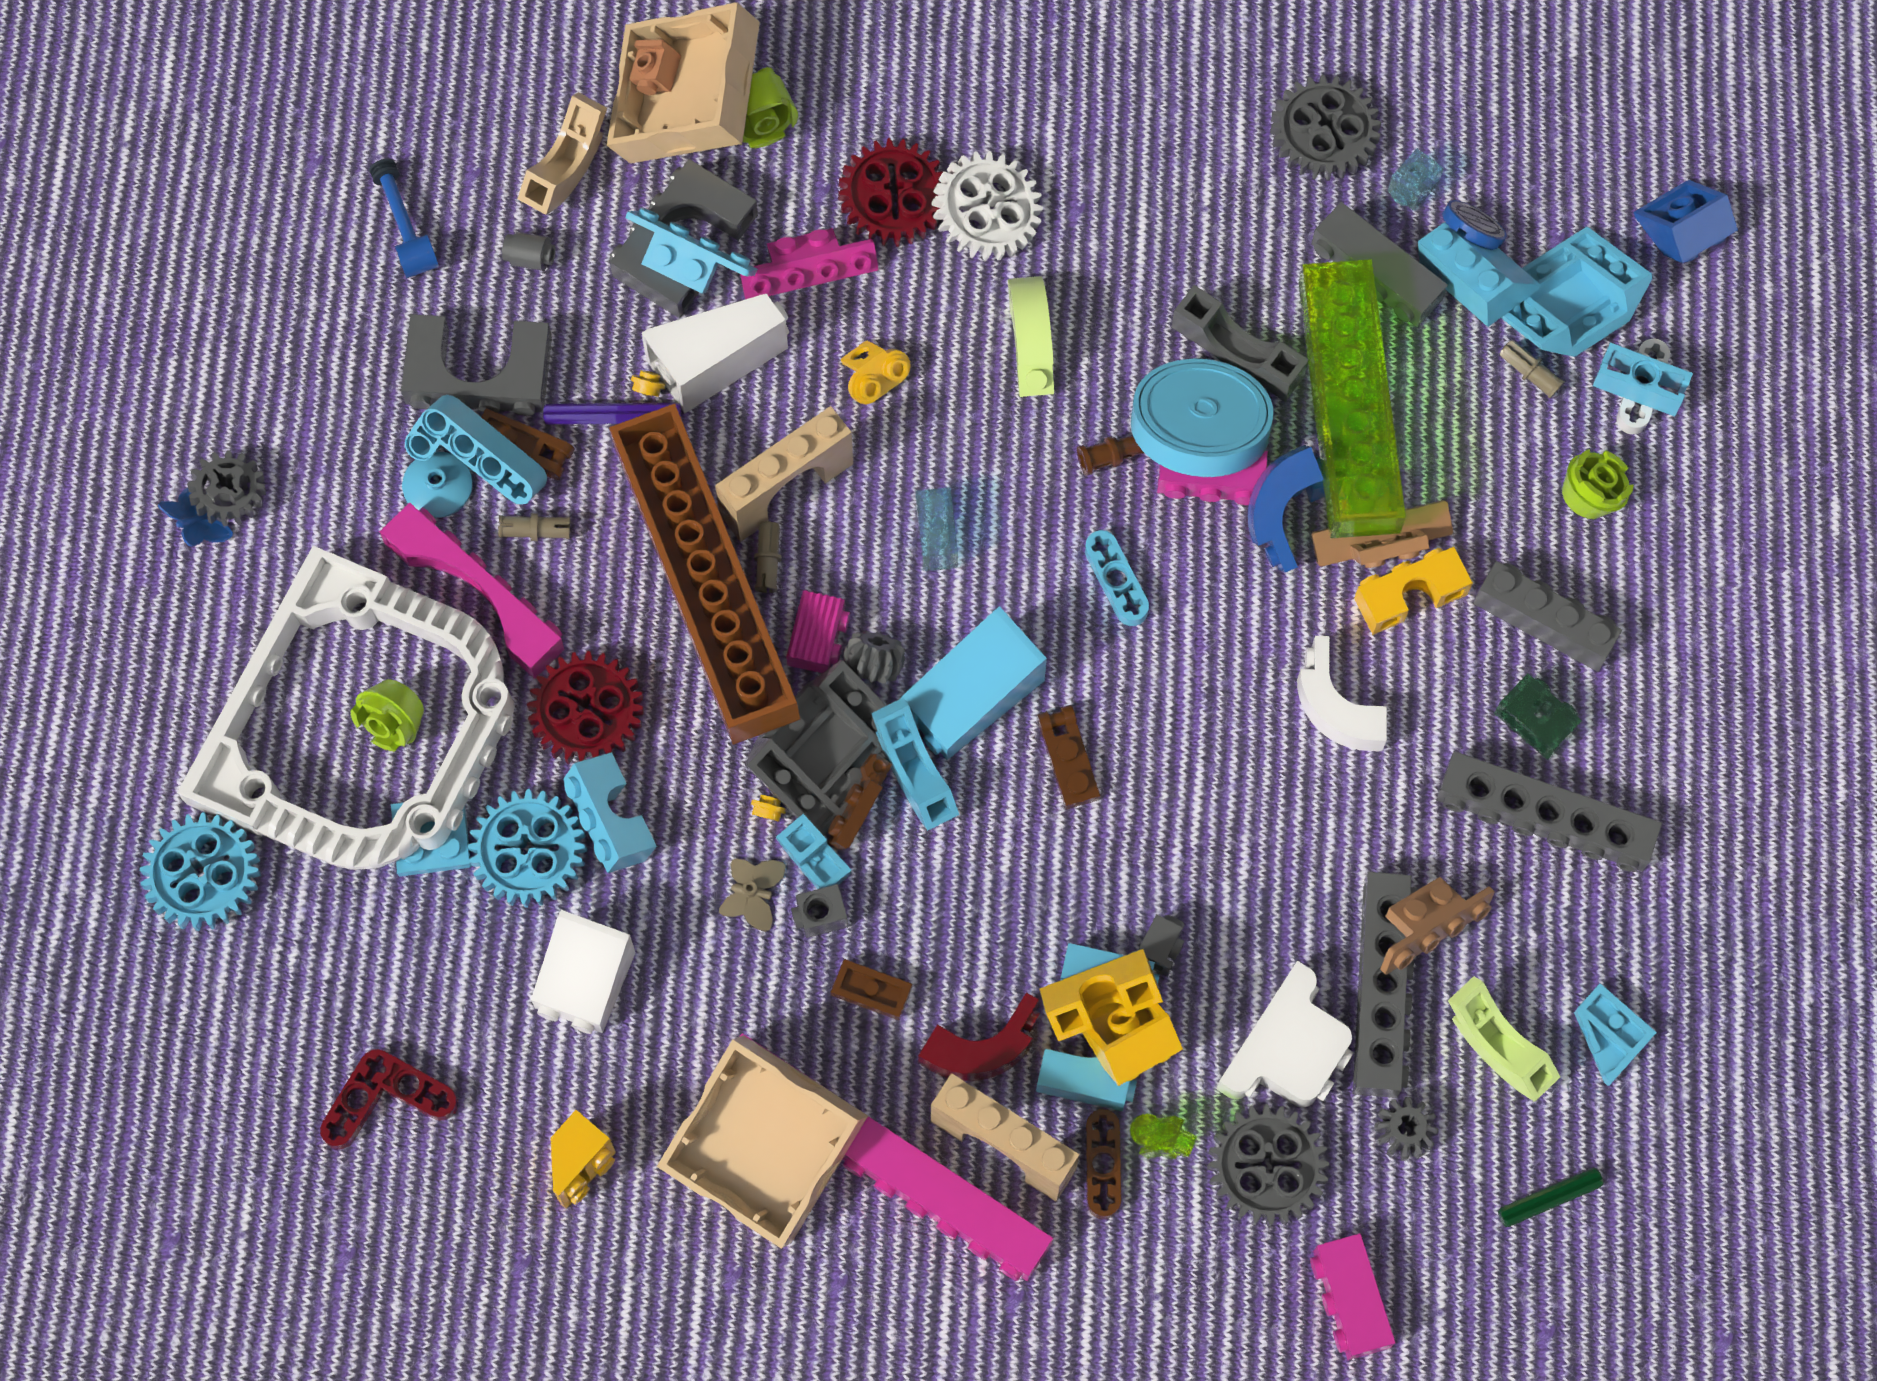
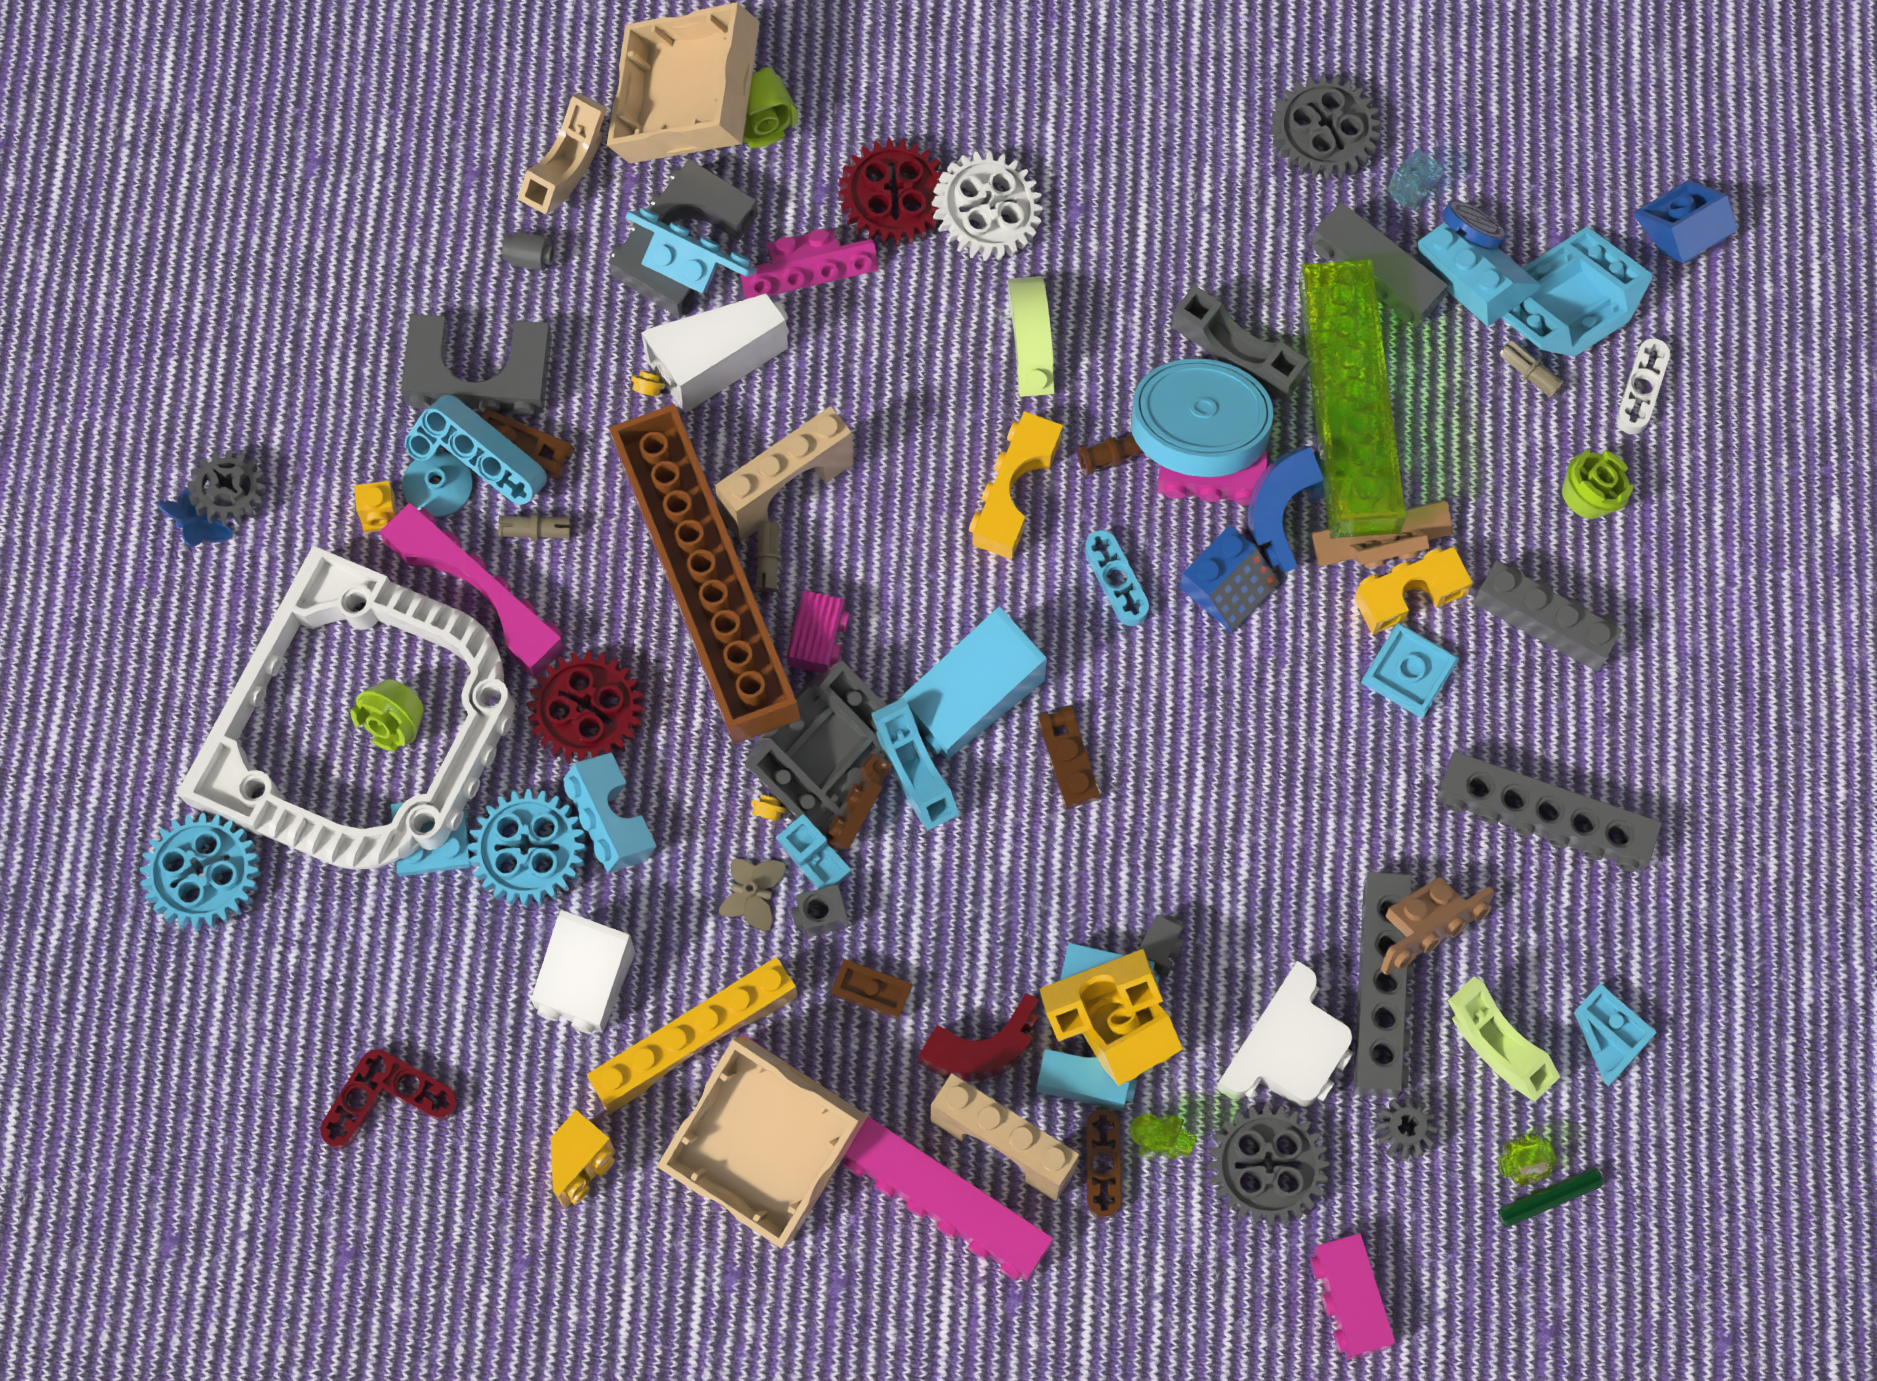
(375, 505): none -> yellow brick
(415, 252): blue piece -> none
(599, 412): dark purple axle -> none
(654, 66): nougat brick -> none
(728, 1010): none -> yellow arch
(874, 656): dark grey gear -> none
(875, 373): yellow bracket -> none
(936, 529): clear light blue brick -> none
(1031, 448): none -> yellow arch
(1229, 579): none -> blue slope
(1335, 717): white arch -> none
(1410, 670): none -> medium azure tile
(1527, 1159): none -> clear neon green head
(1543, 733): clear green brick -> none
(1641, 365): medium azure piece -> none

